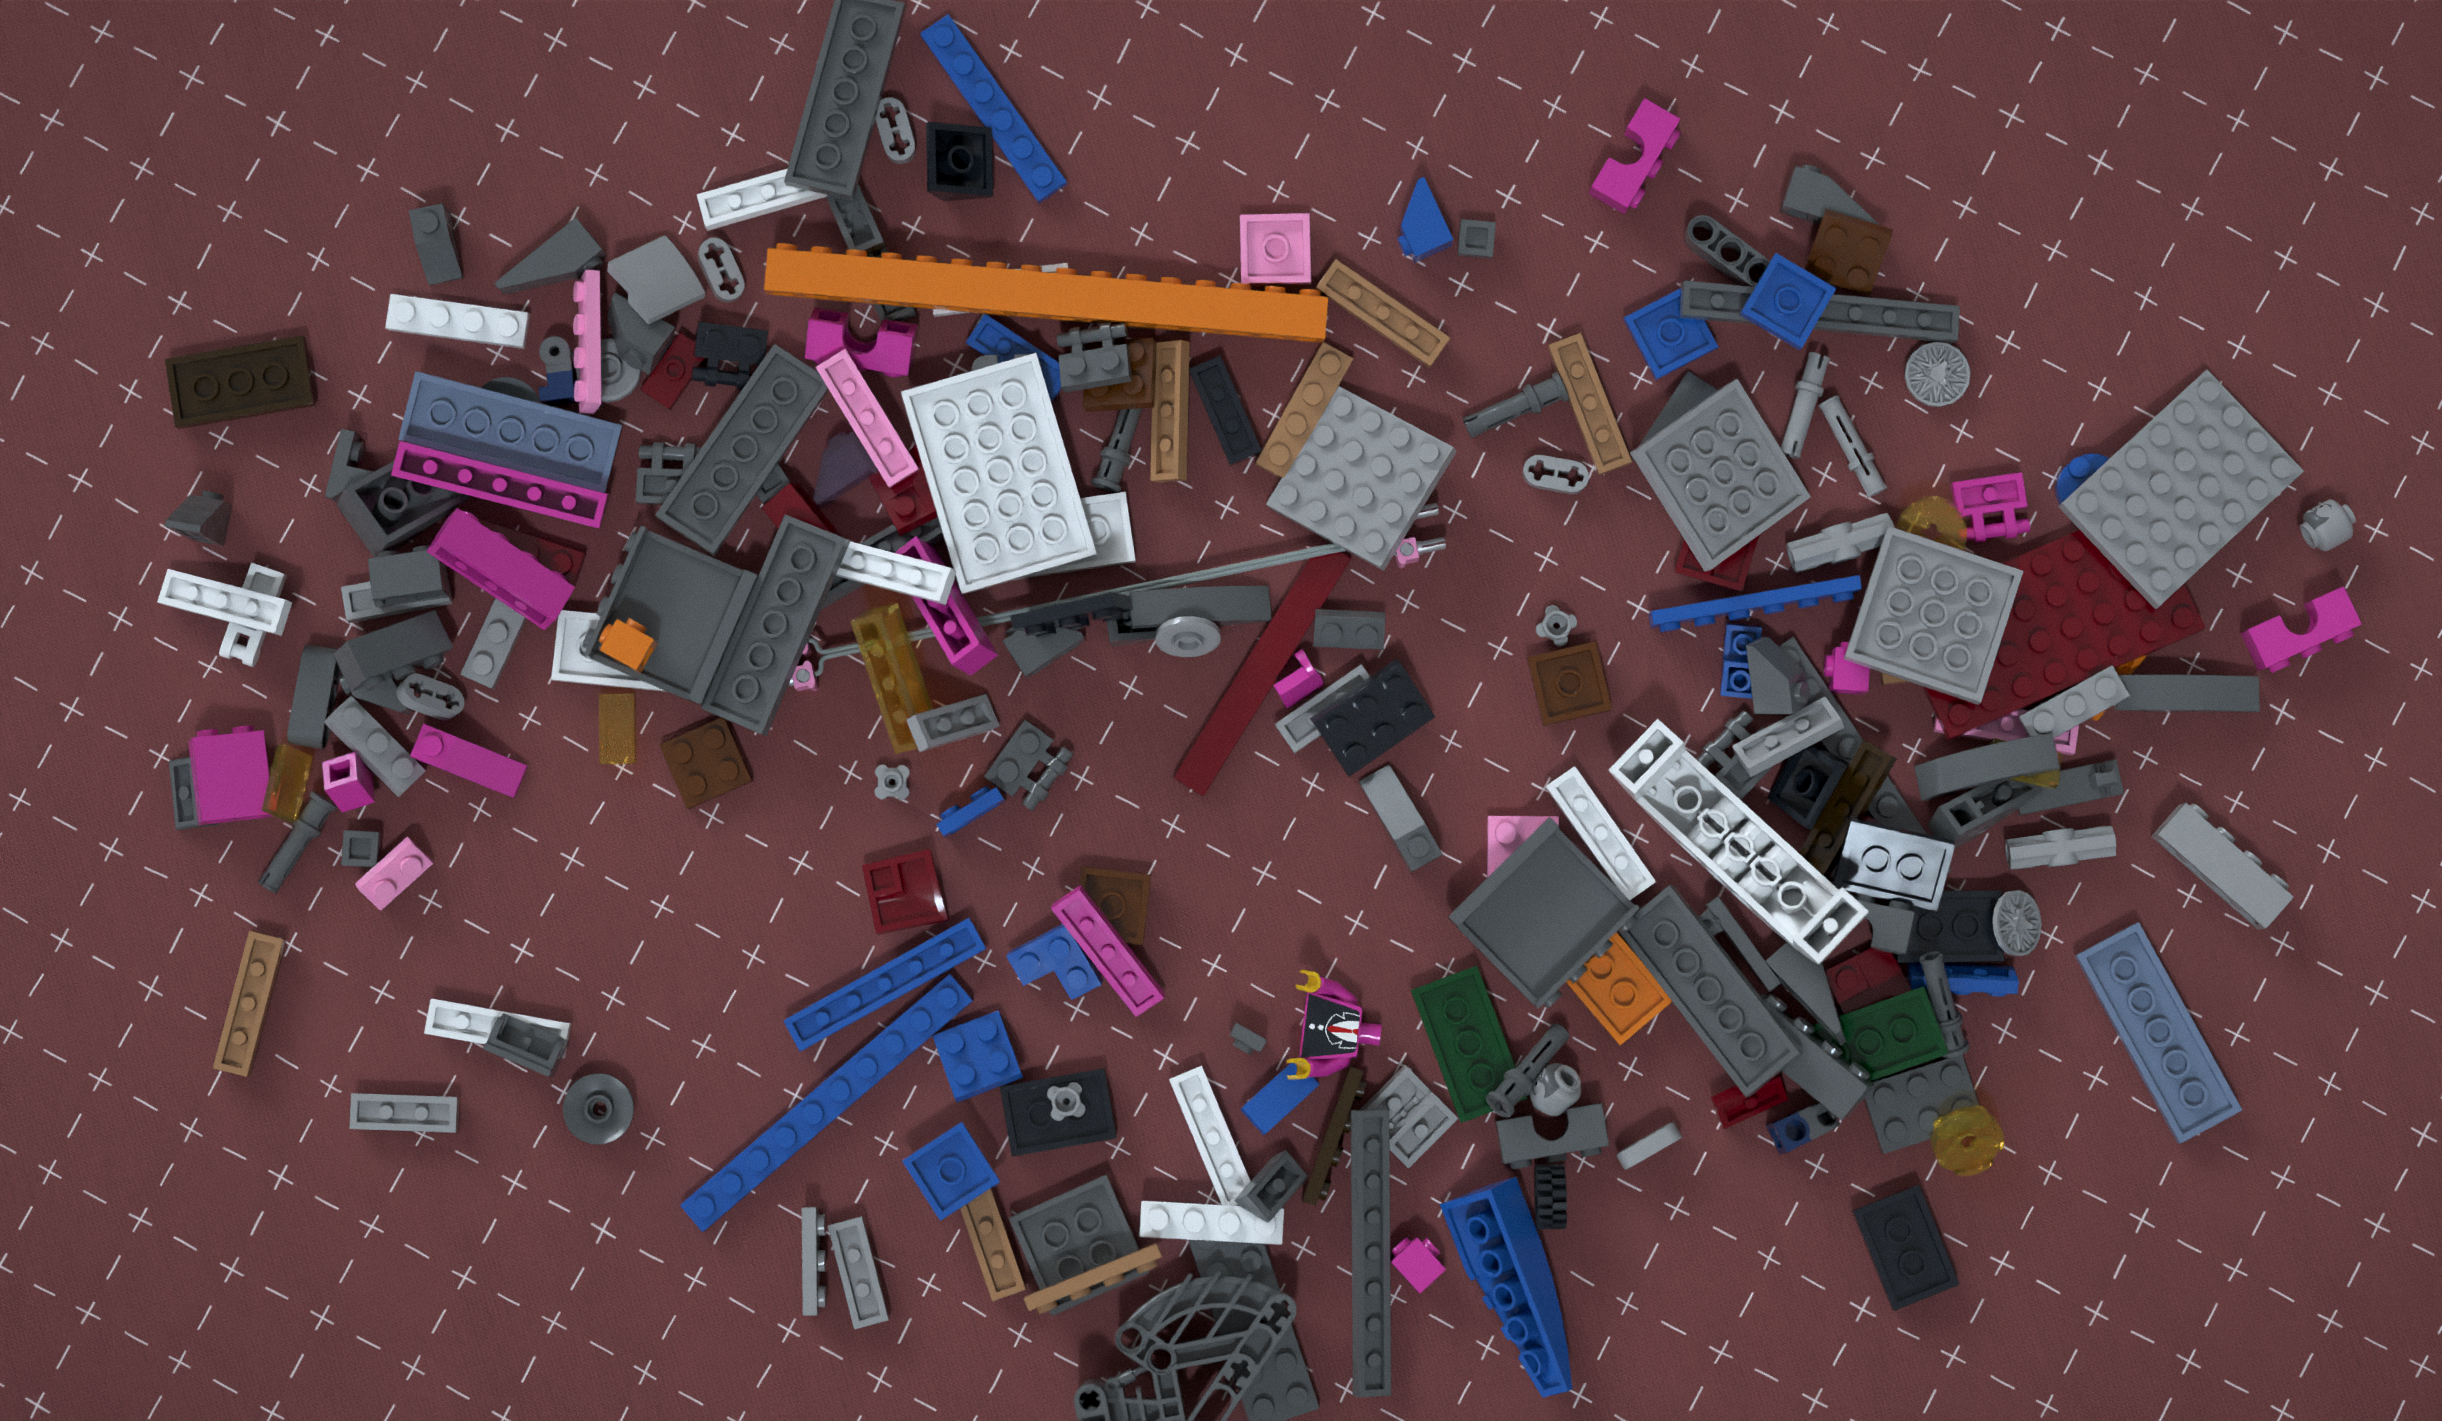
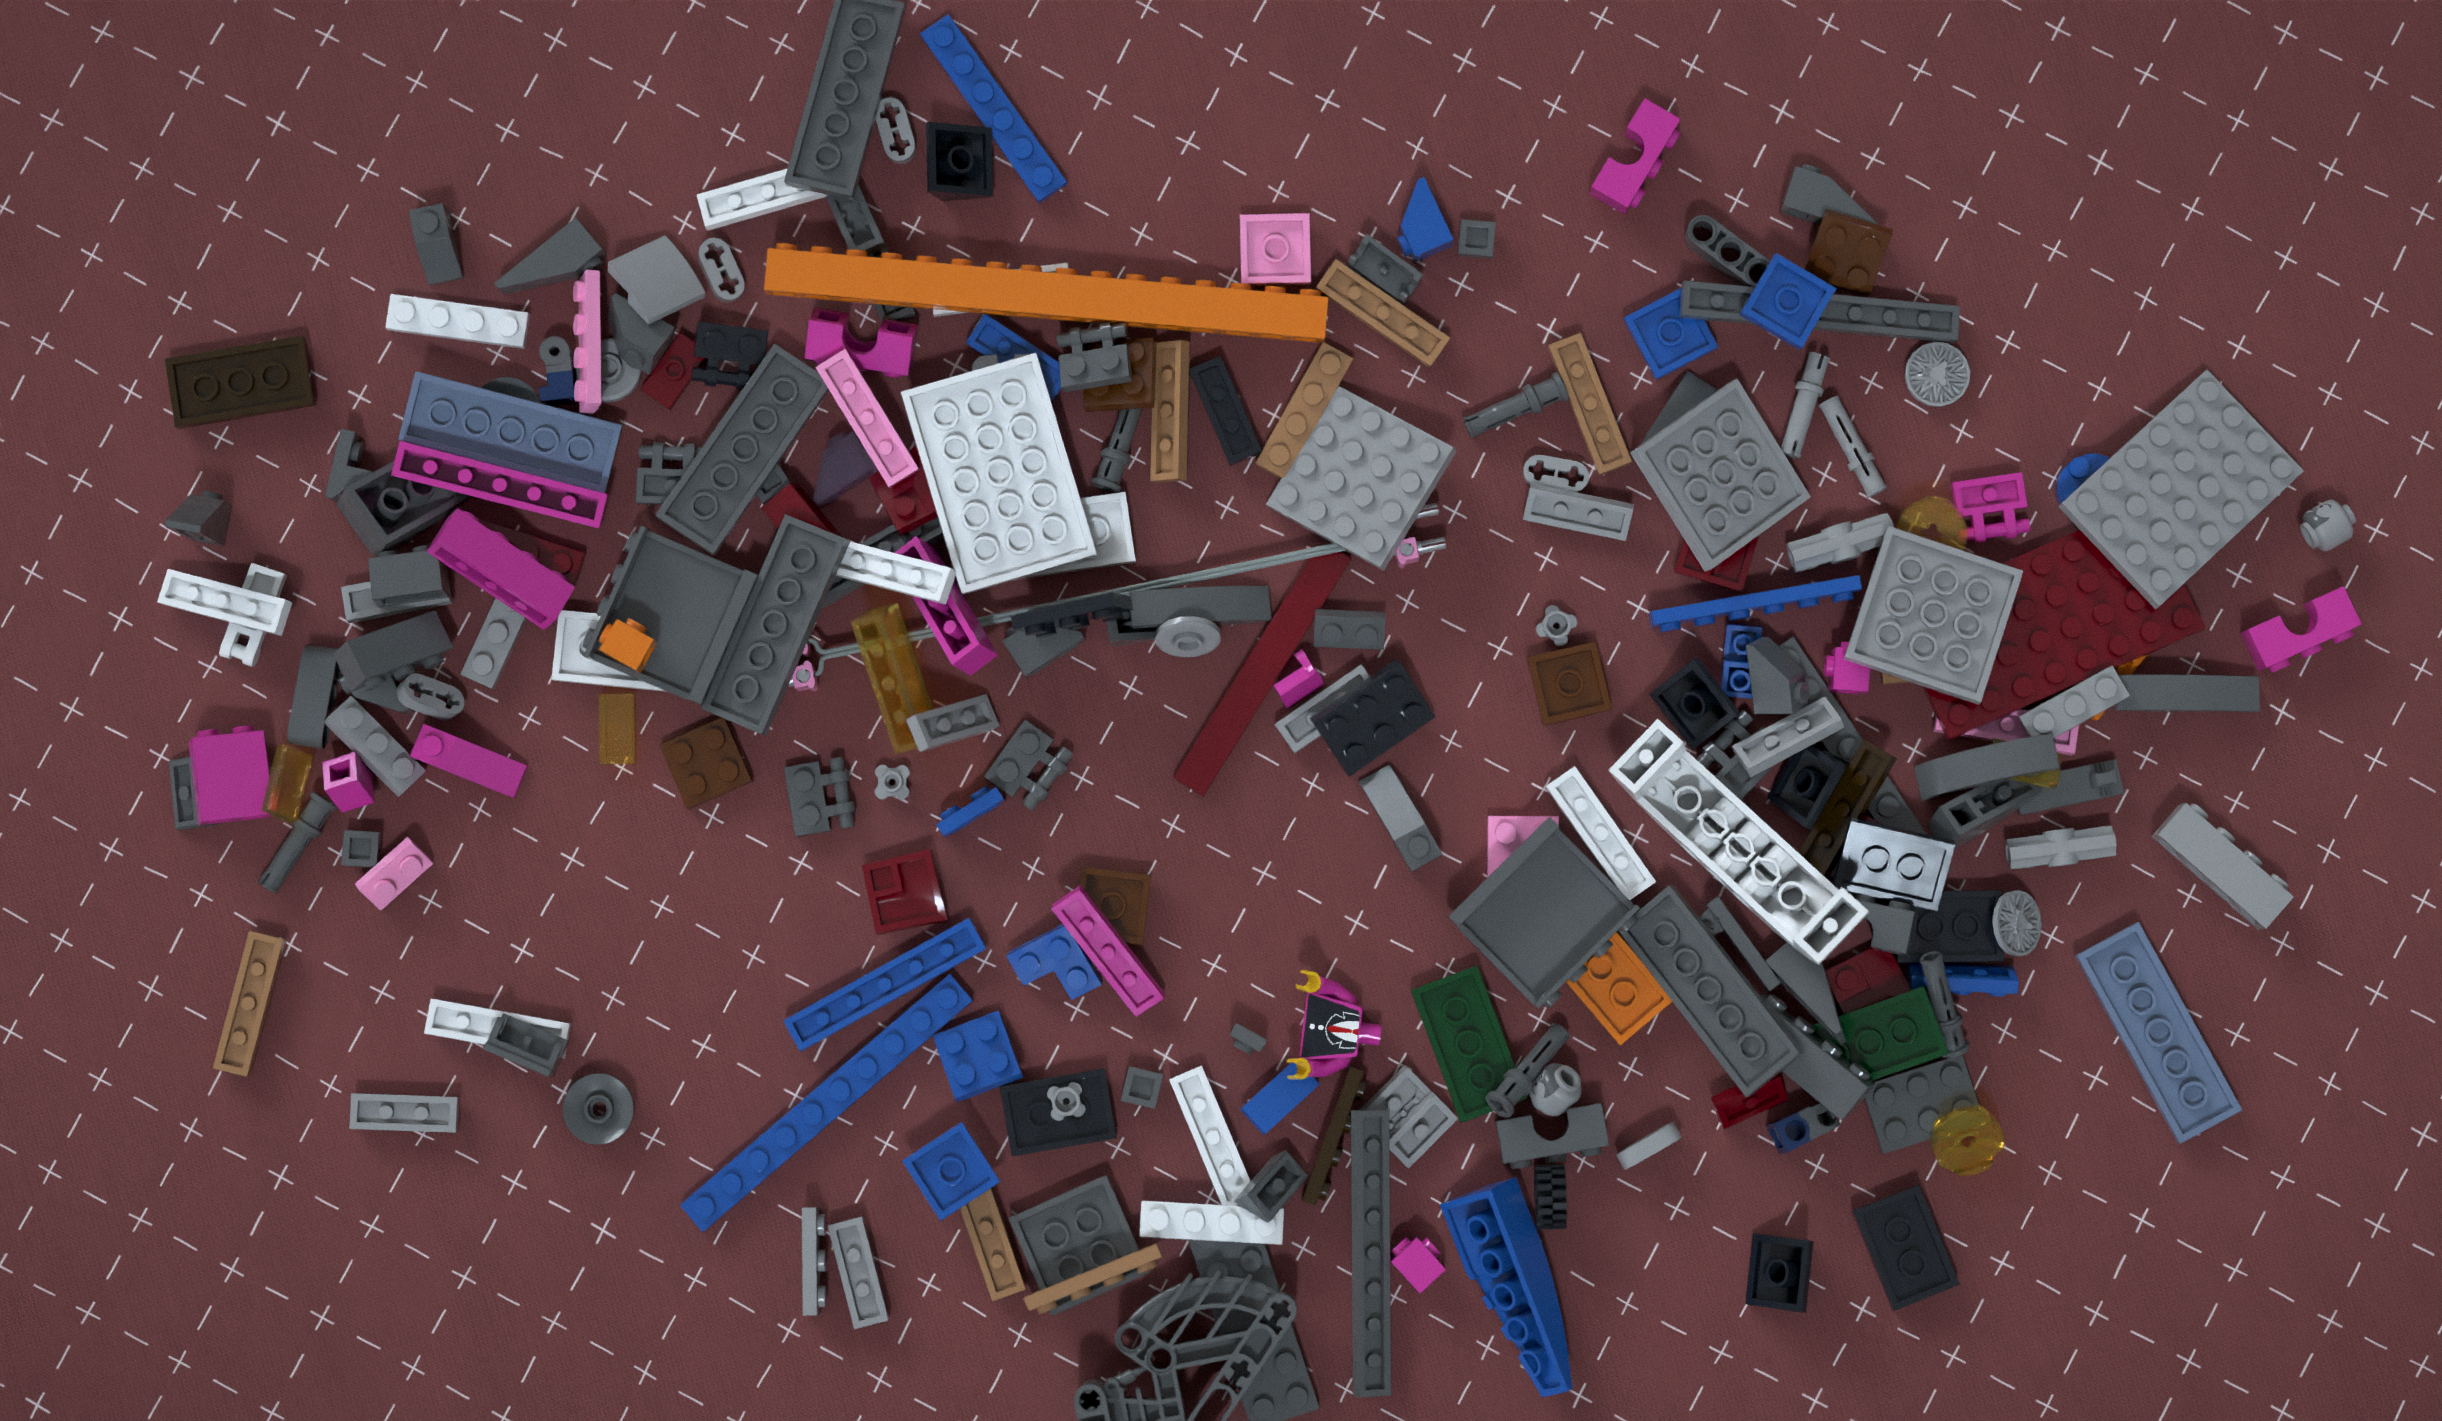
(808, 797): none -> dark grey plate
(1142, 1087): none -> dark grey plate
(1385, 270): none -> dark grey hinge
(1578, 511): none -> light grey plate
(1694, 703): none -> black slope
(1779, 1272): none -> black slope

